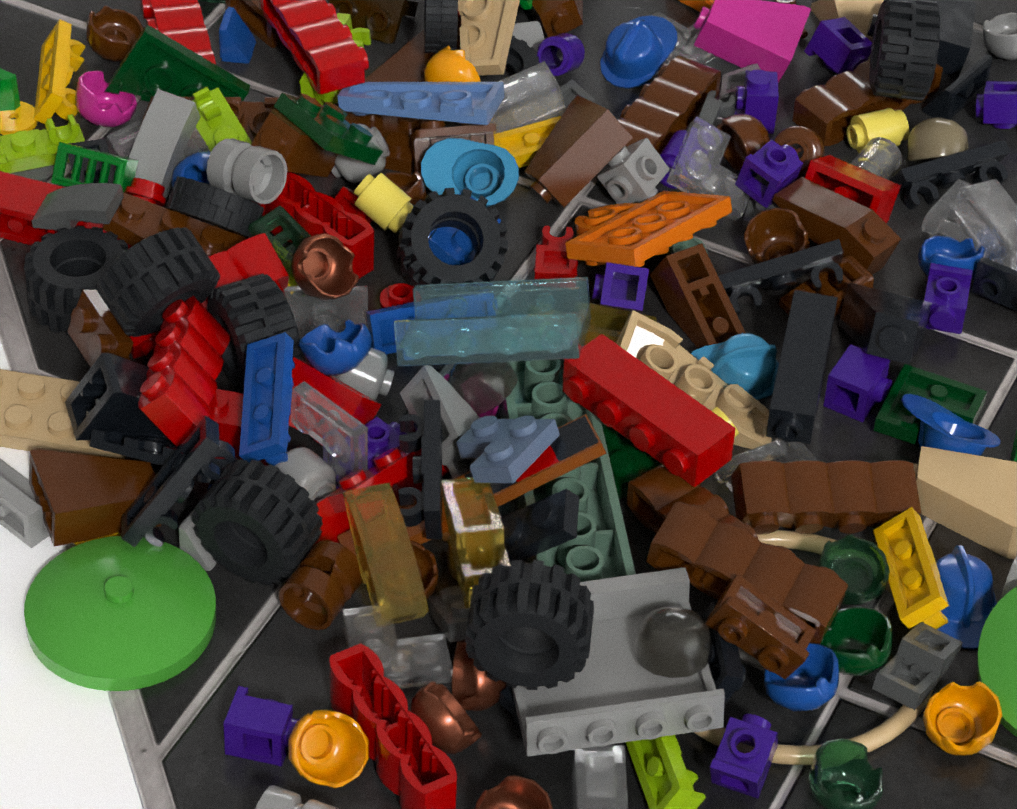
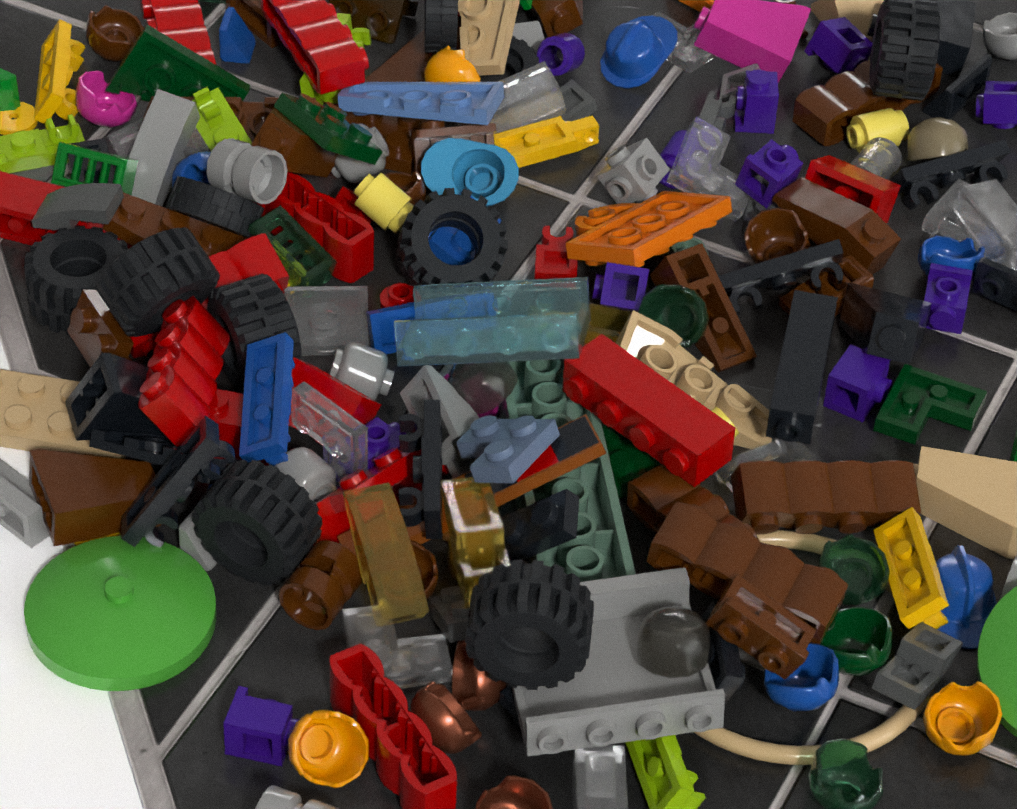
(147, 191): red plate -> none
(324, 267): copper hair -> none
(334, 351): blue hair -> none
(575, 151): reddish brown slope -> none
(669, 101): reddish brown brick -> none
(678, 310): none -> clear green hair
(744, 770): dark purple brick -> none
(745, 362): dark azure piece -> none
(746, 138): reddish brown hair -> none
(809, 140): reddish brown head -> none
(946, 430): blue piece -> none

